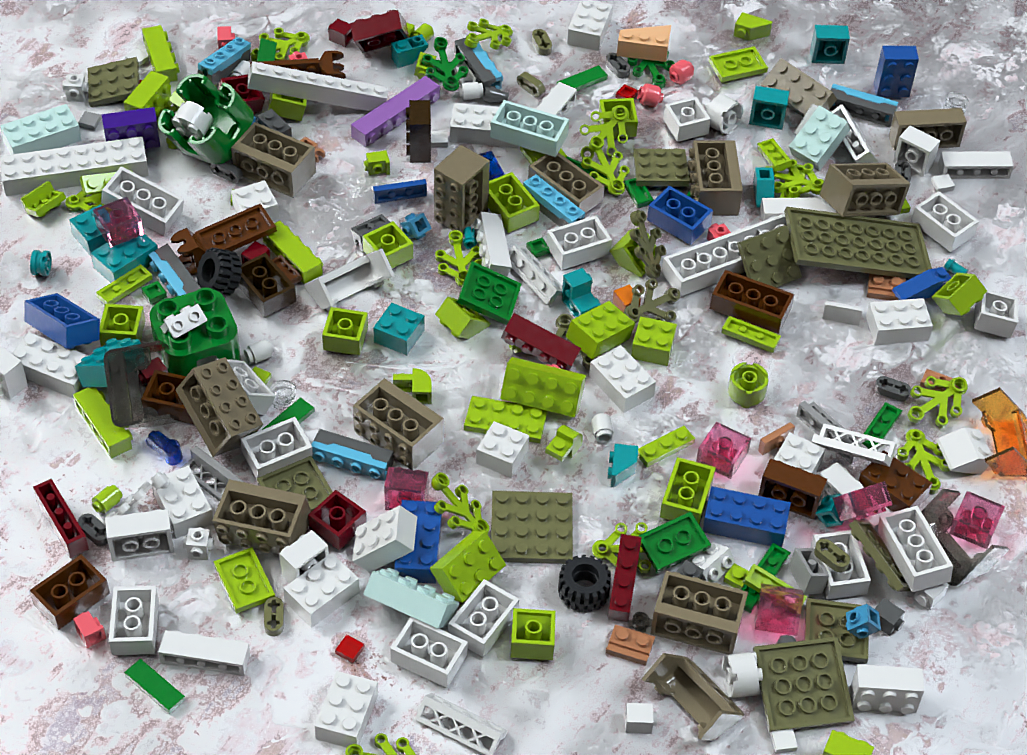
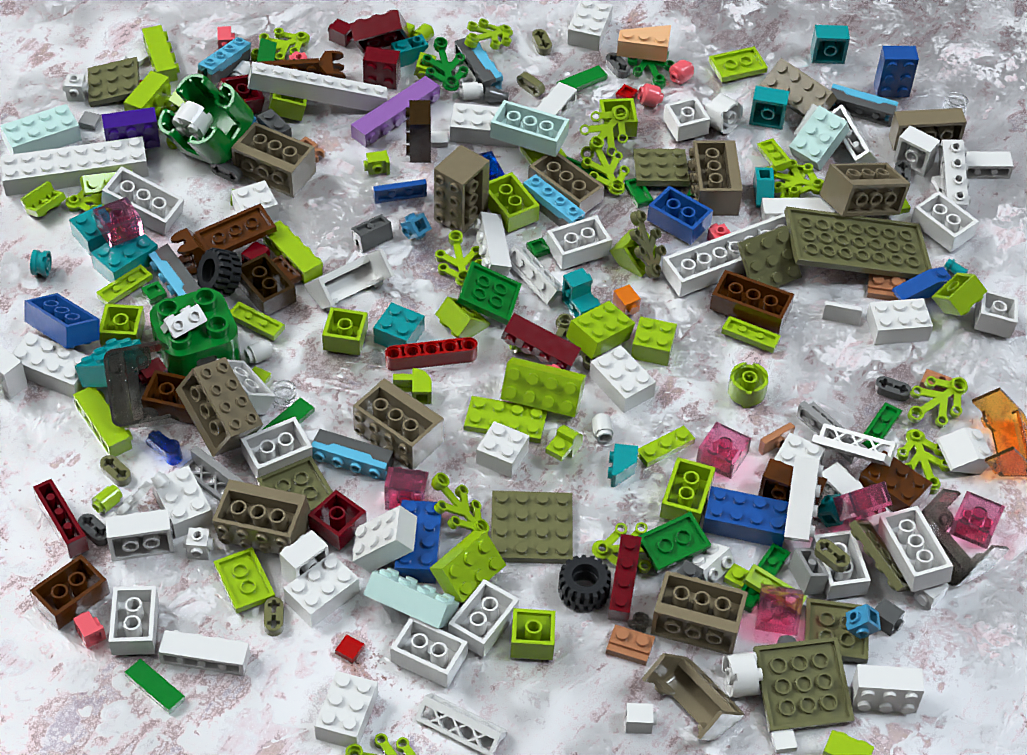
(112, 473): none -> olive beam
(257, 321): none -> lime plate
(381, 67): none -> dark red brick
(392, 240): lime brick -> none
(431, 353): none -> red beam
(469, 237): teal pin -> none
(670, 296): olive plant -> none
(752, 27): lime slope -> none
(802, 499): none -> white brick
(953, 172): none -> white brick

